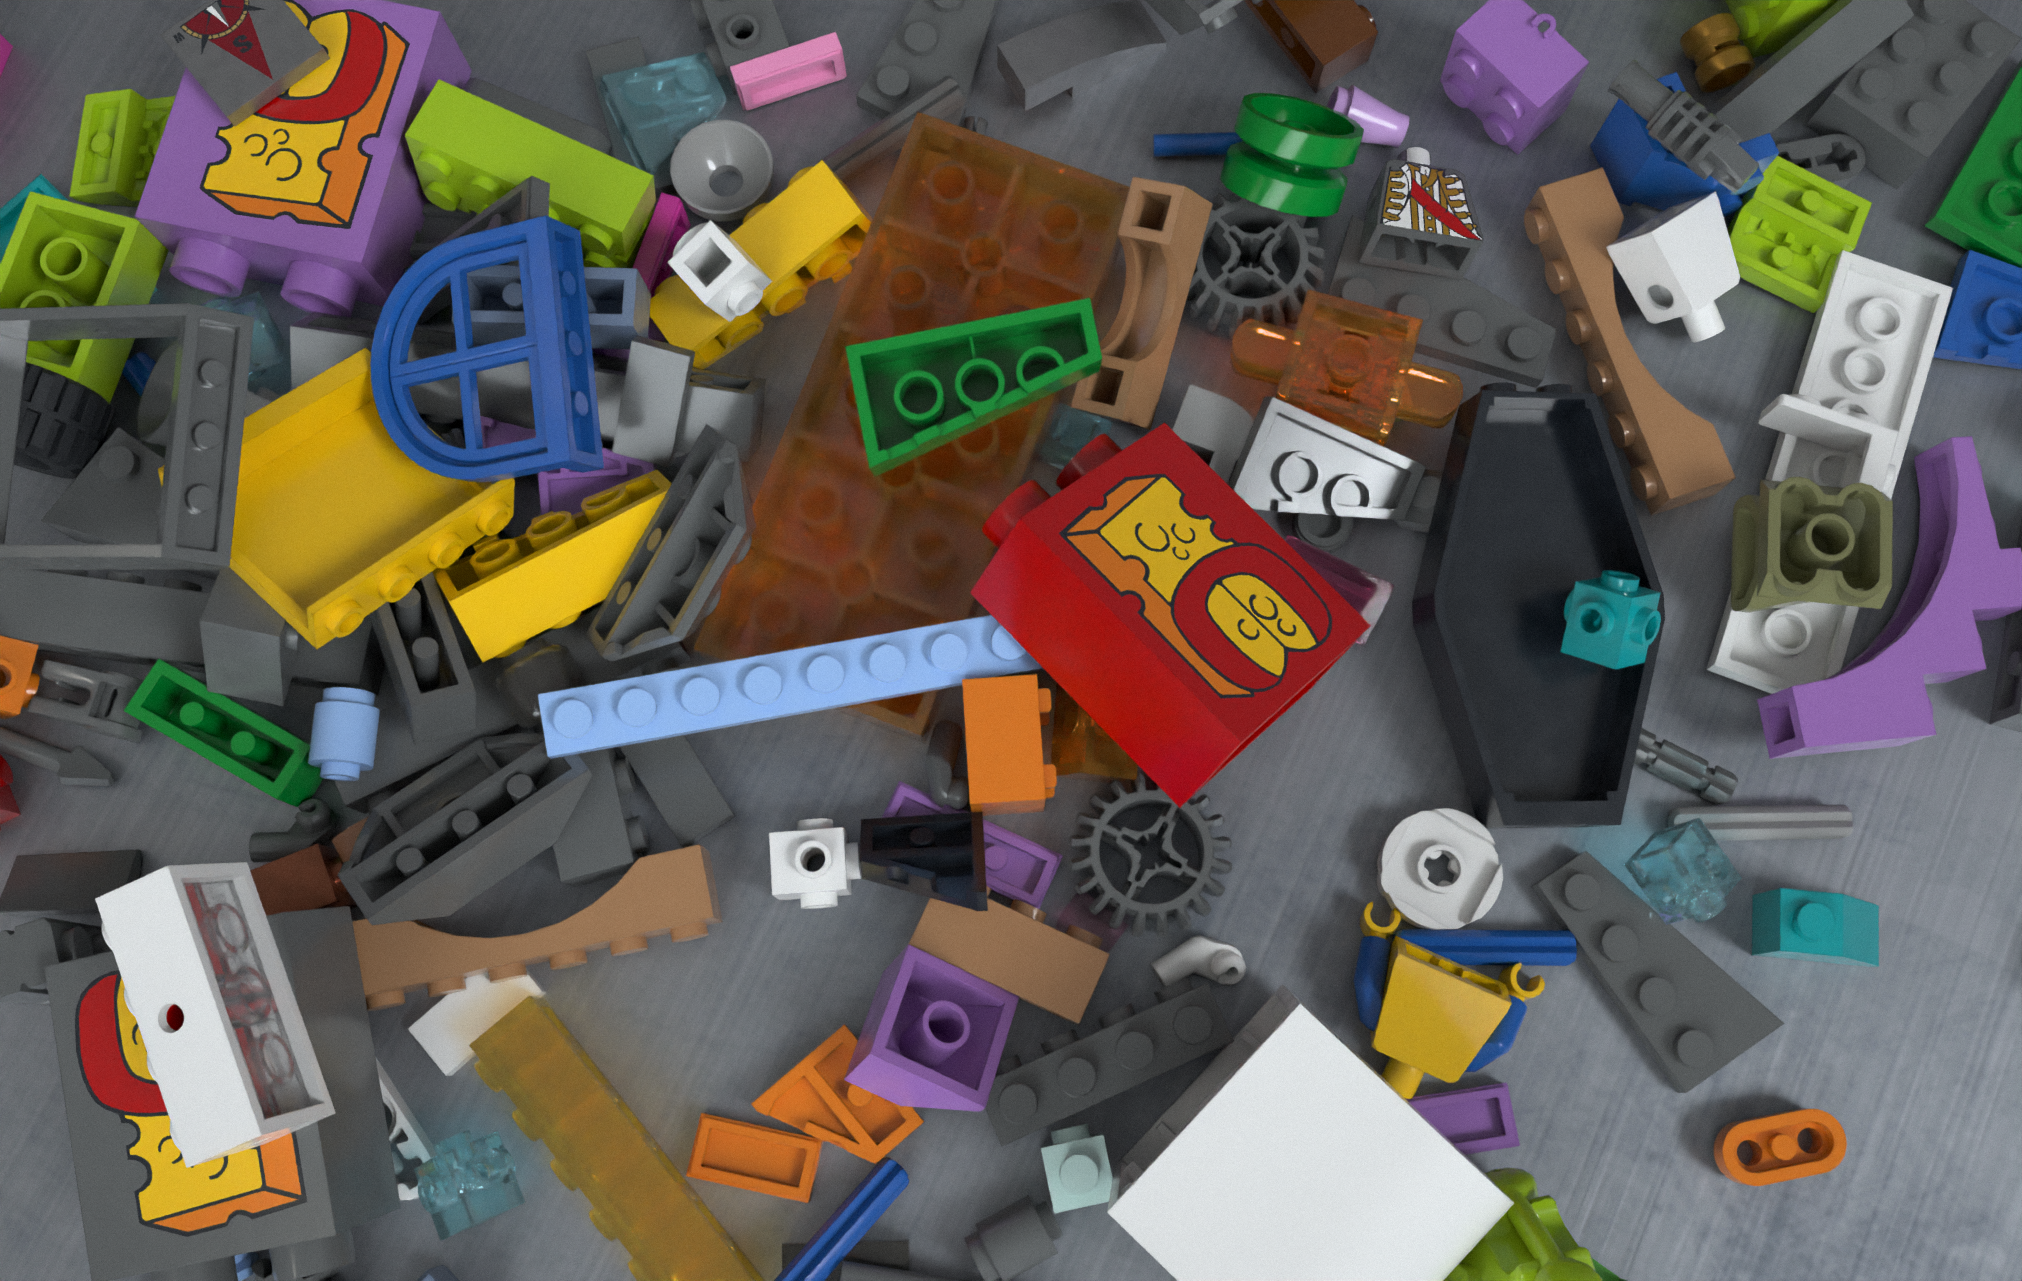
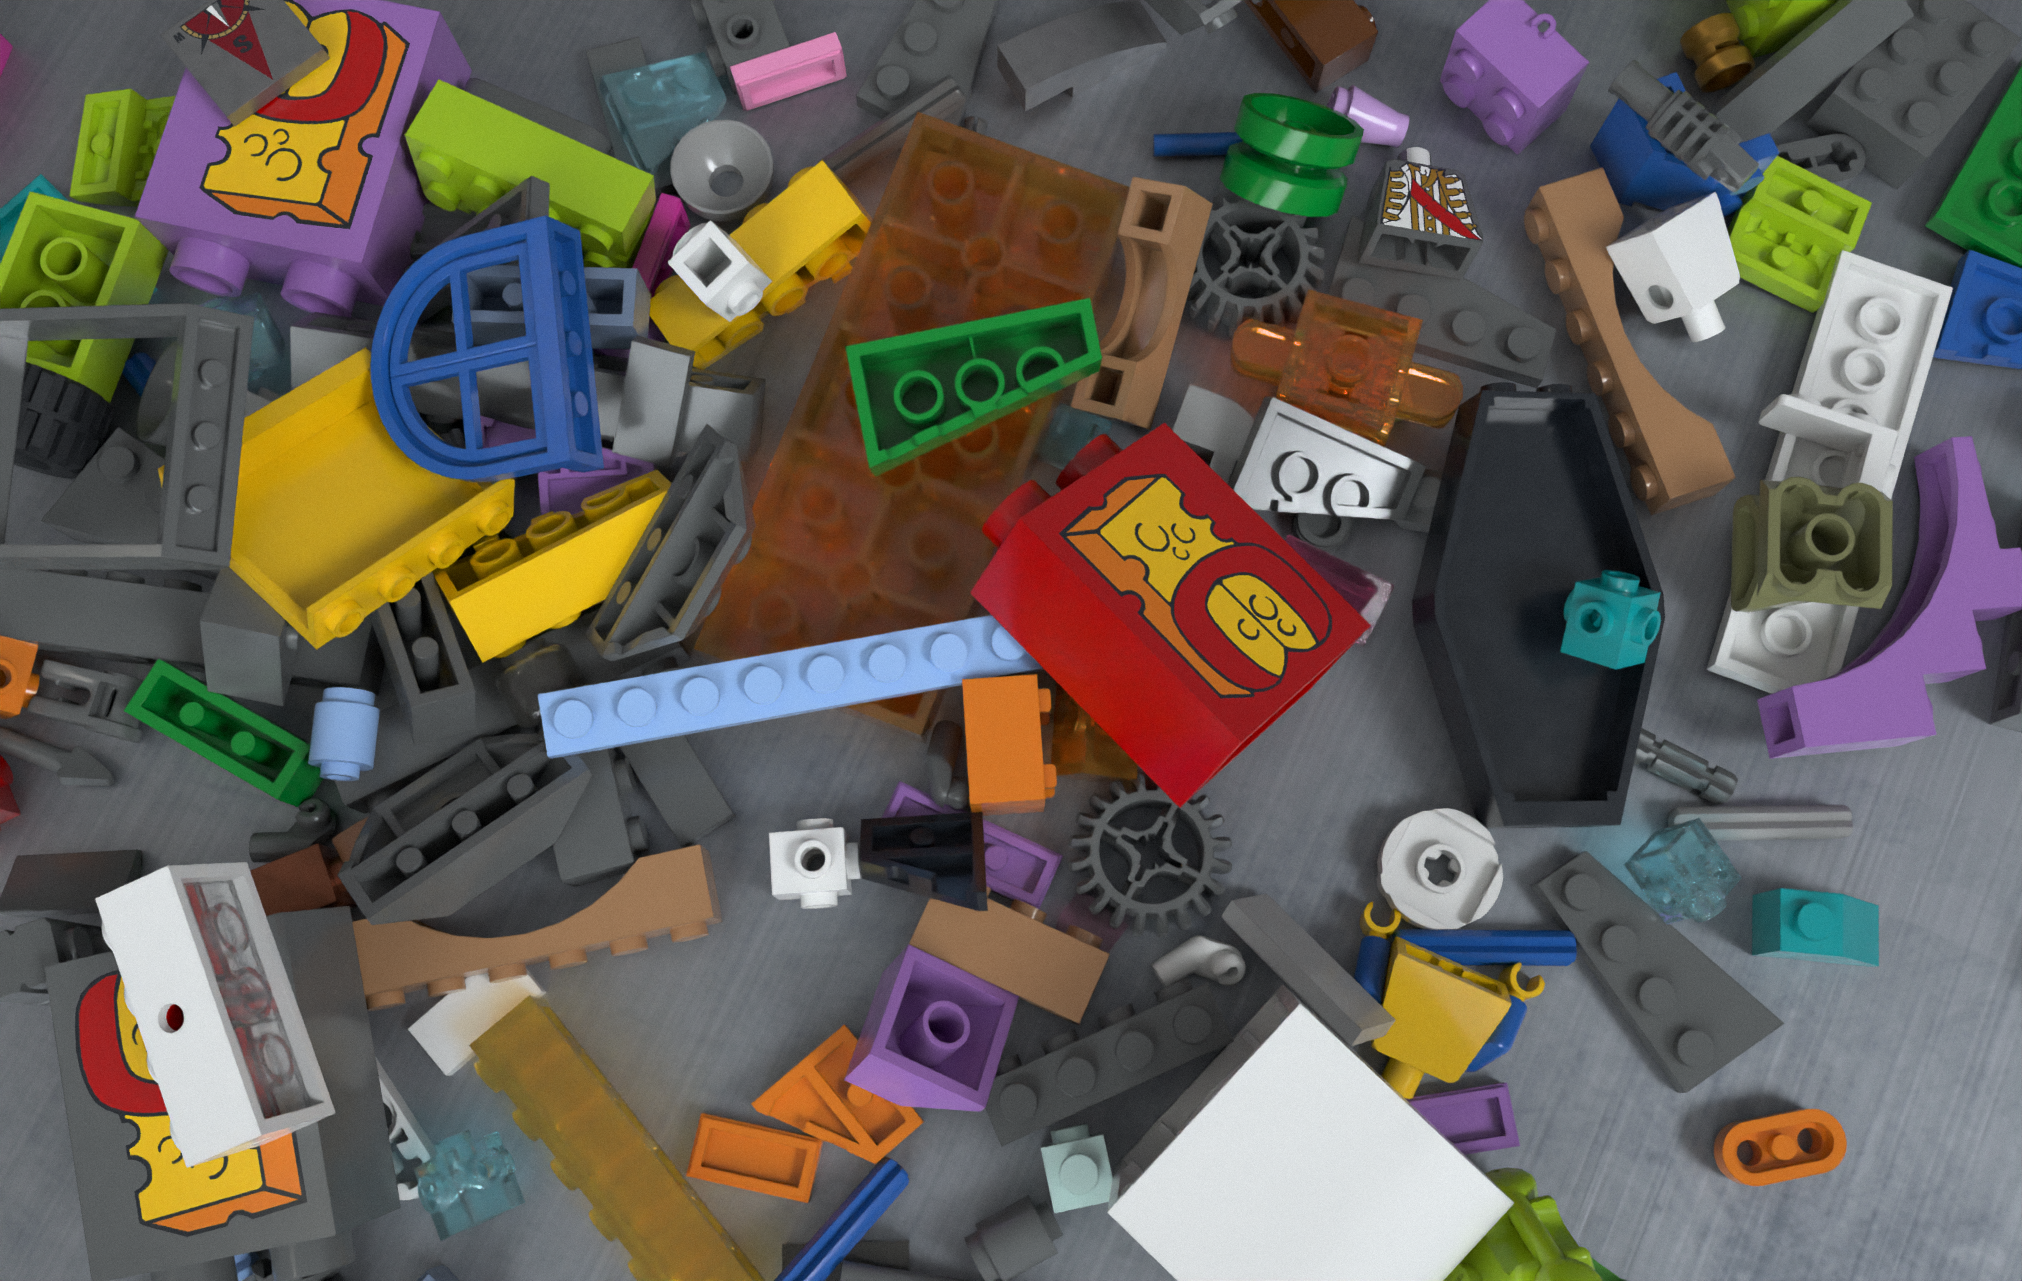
(1308, 969): none -> light grey tile

